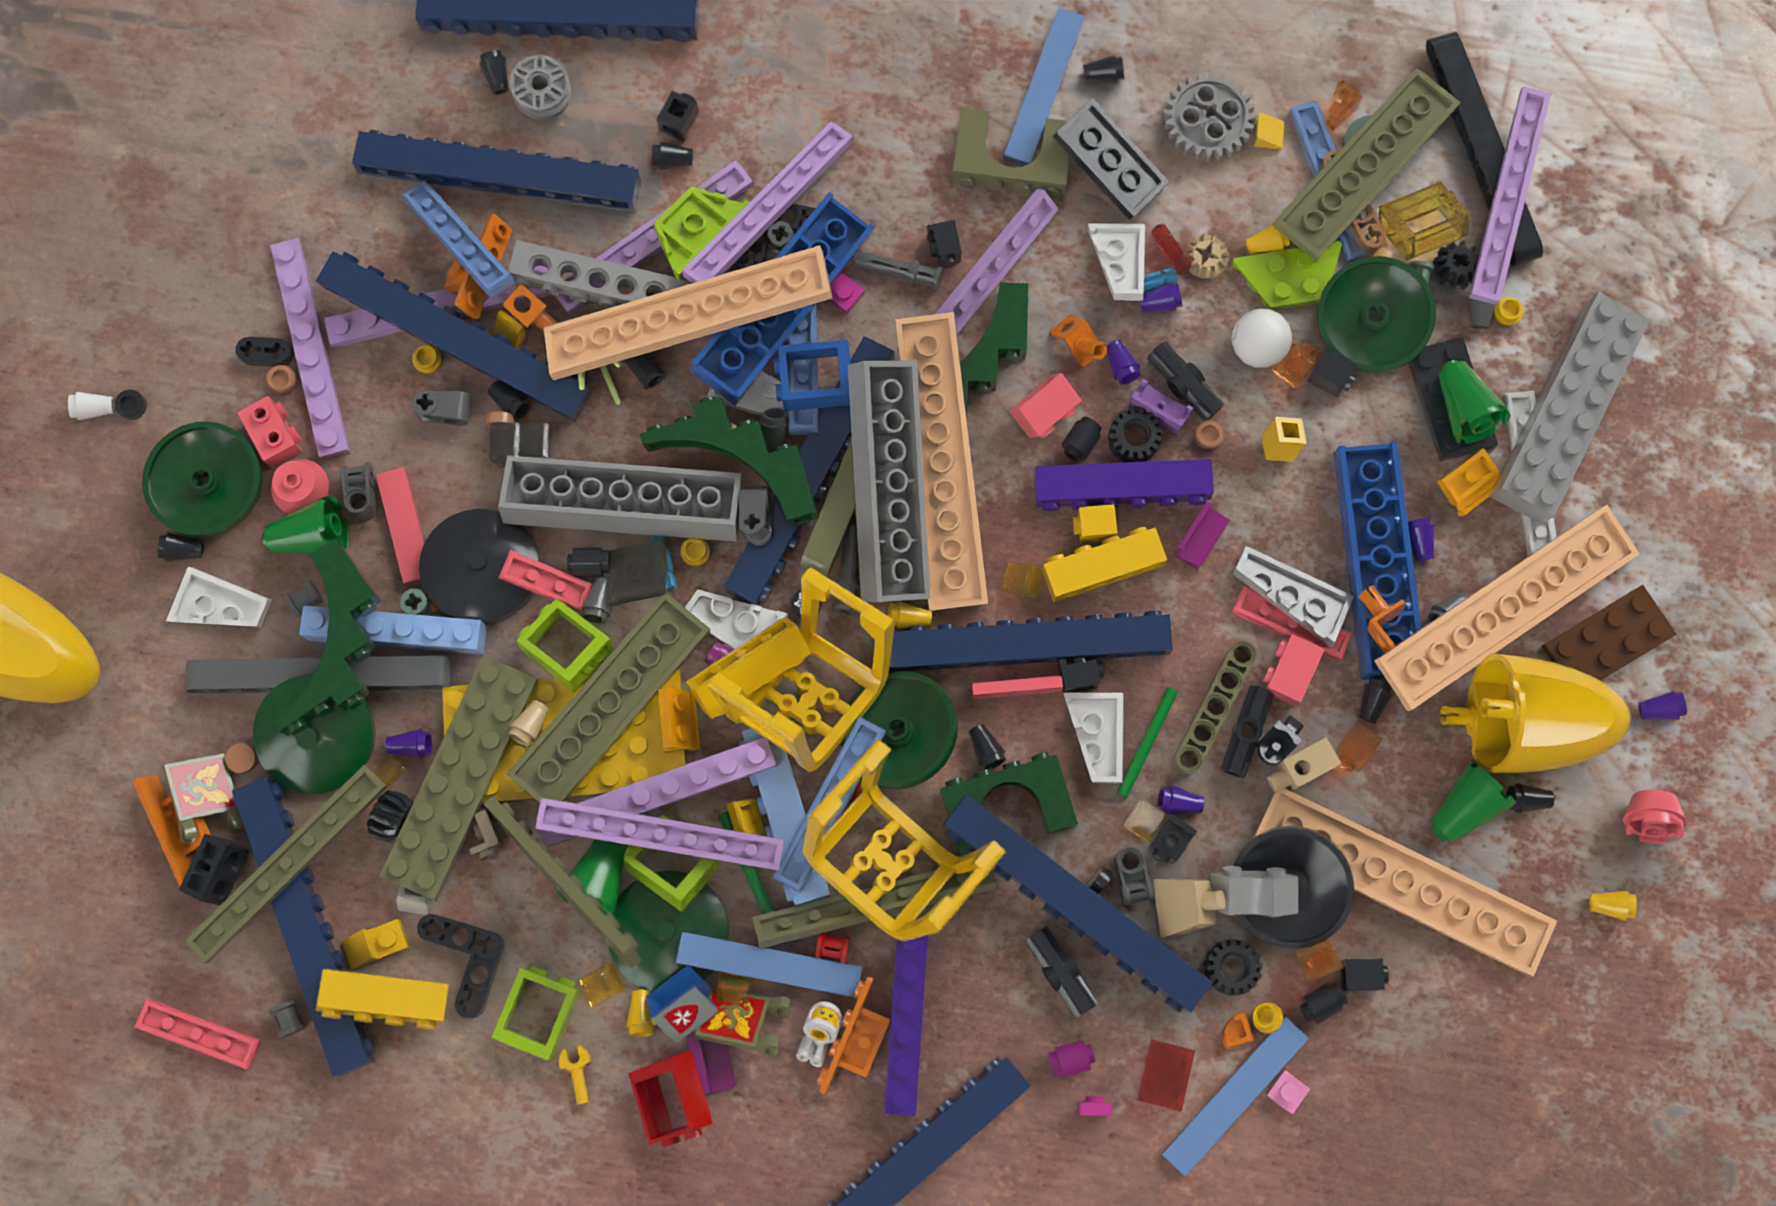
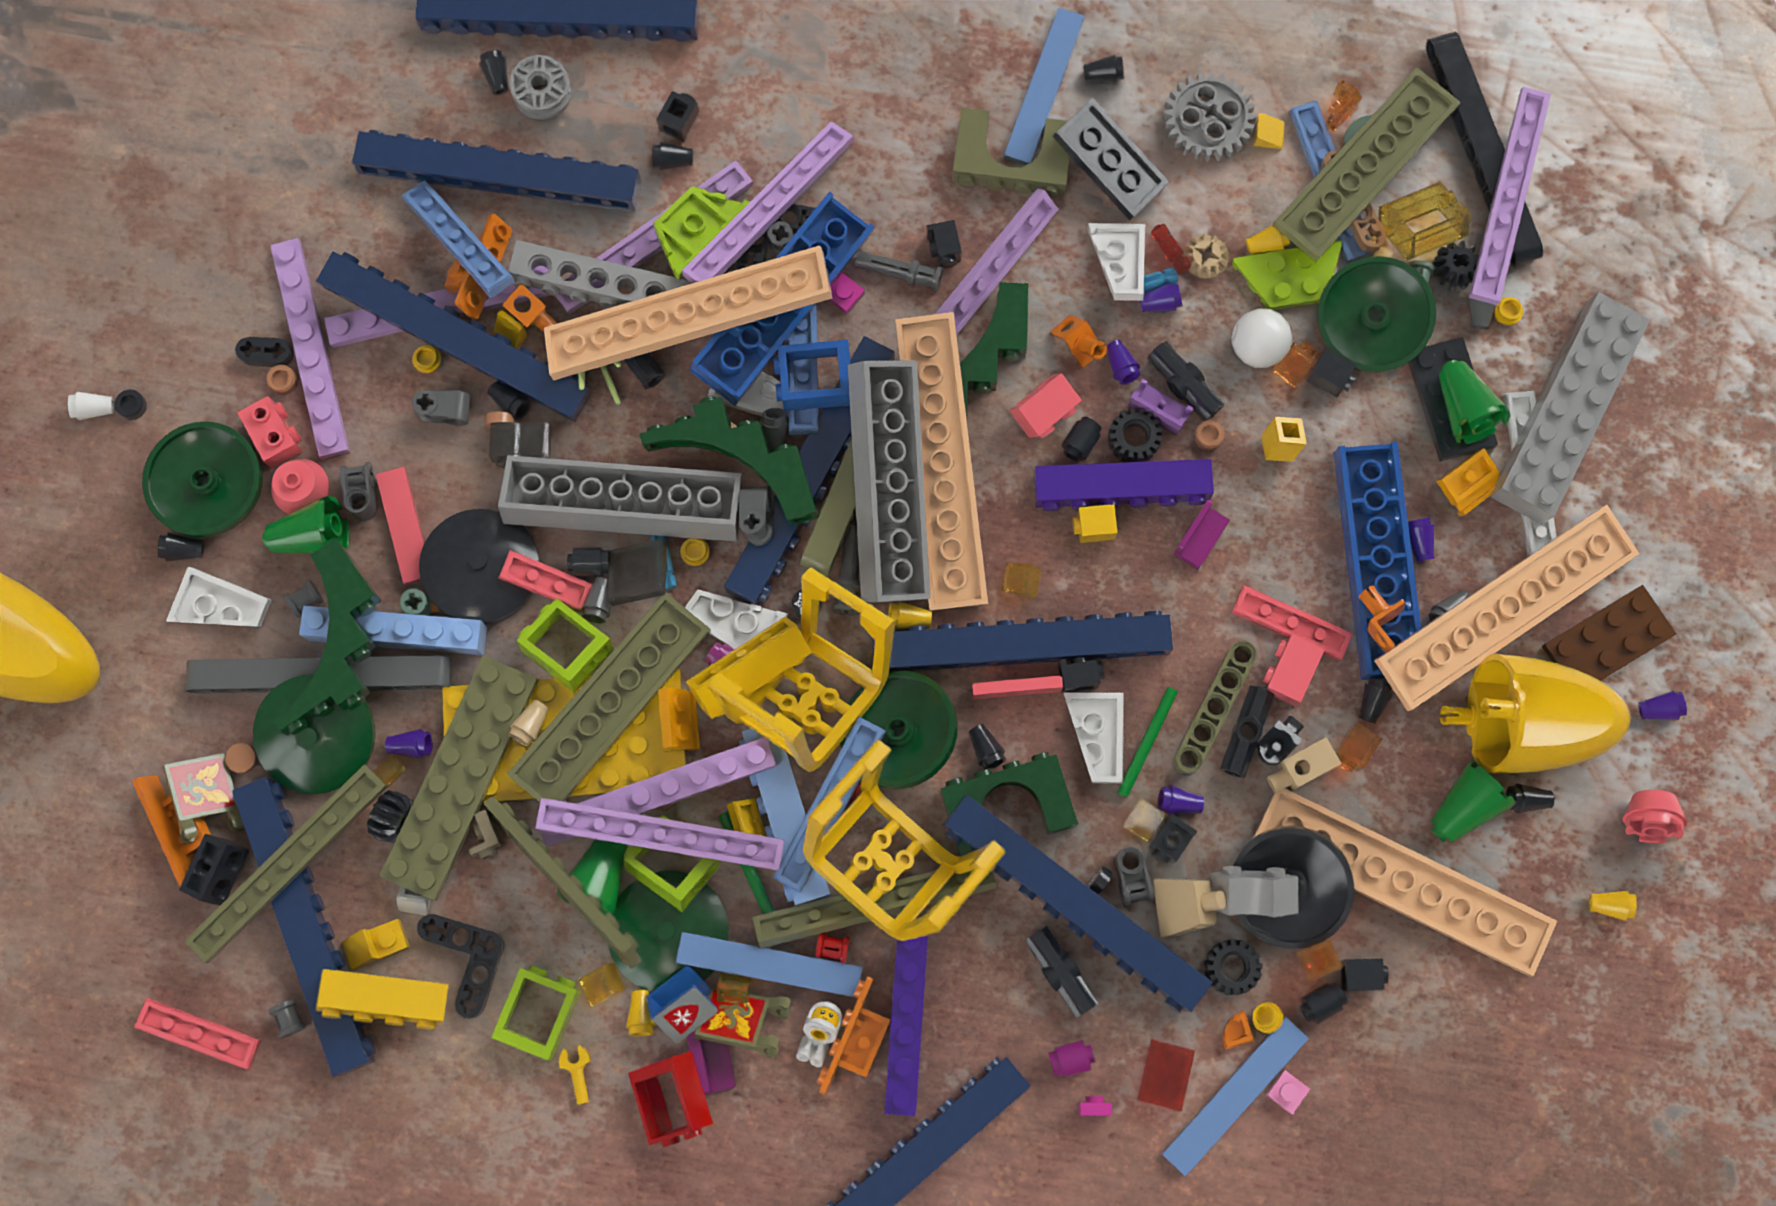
(1103, 564): yellow brick -> none
(1300, 596): wing -> none

